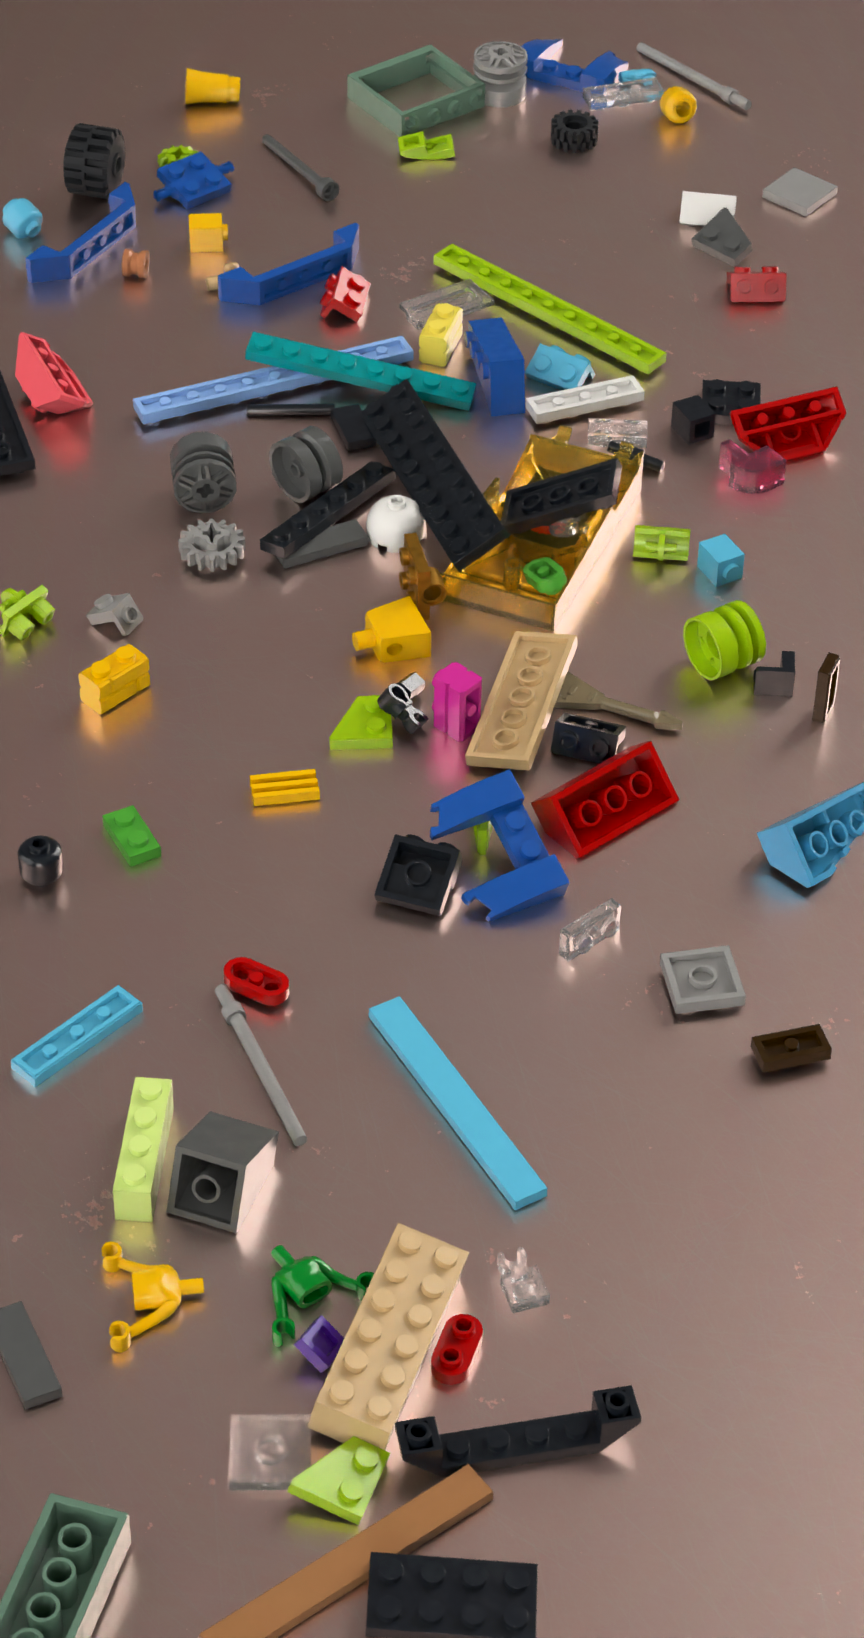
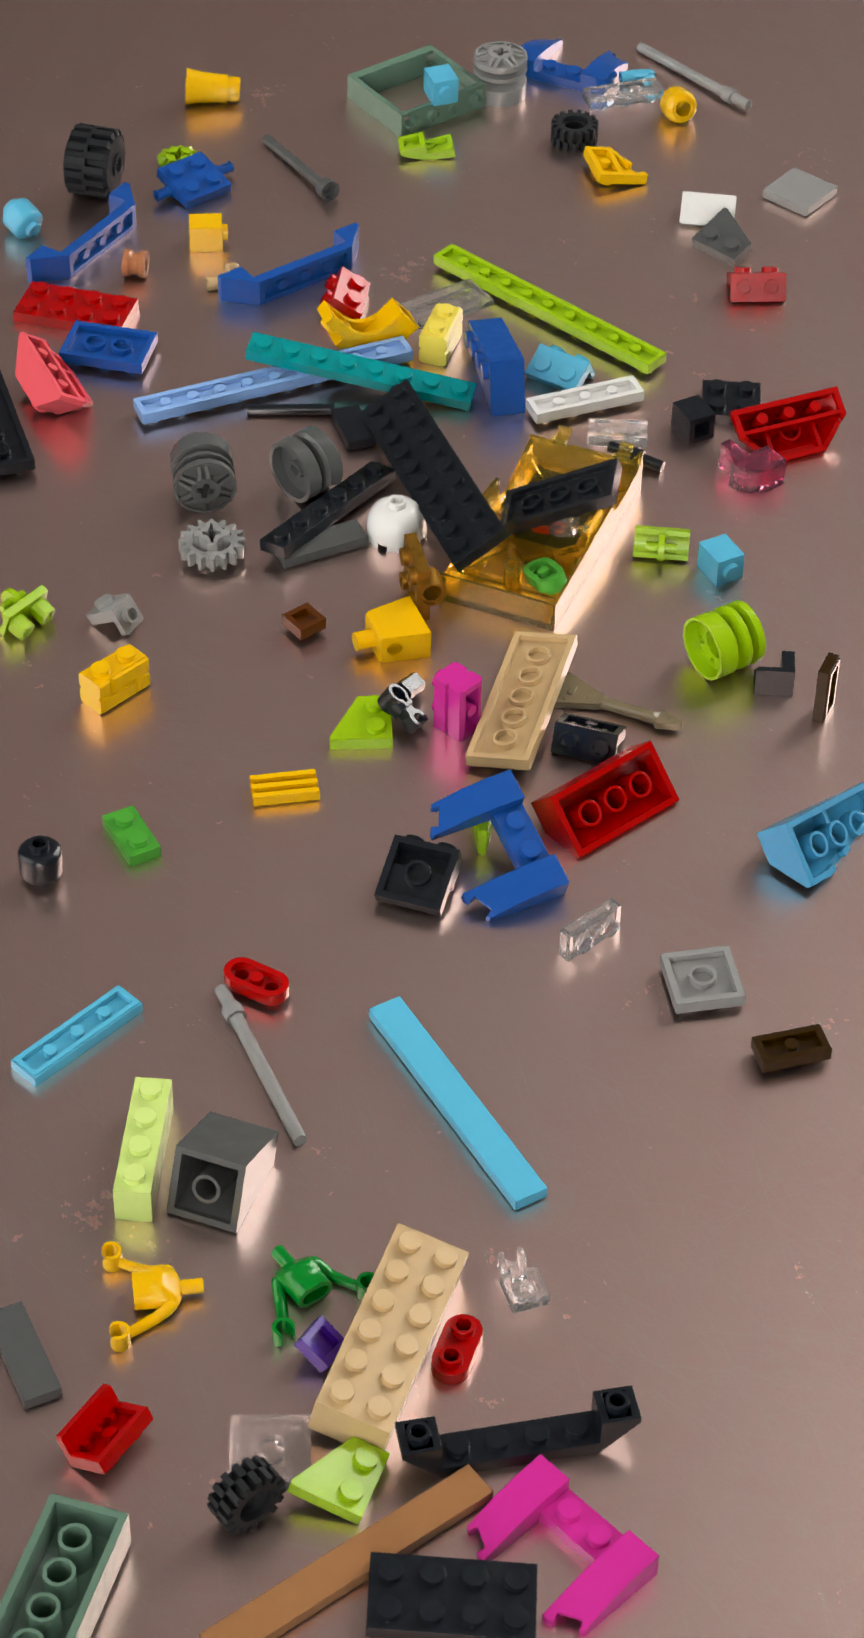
(62, 305): none -> red plate
(102, 1431): none -> red bracket
(108, 347): none -> blue plate
(246, 1495): none -> black tyre
(304, 621): none -> reddish brown plate
(387, 323): none -> yellow arch
(441, 85): none -> medium azure brick
(611, 168): none -> yellow wing
(617, 1561): none -> dark pink wedge

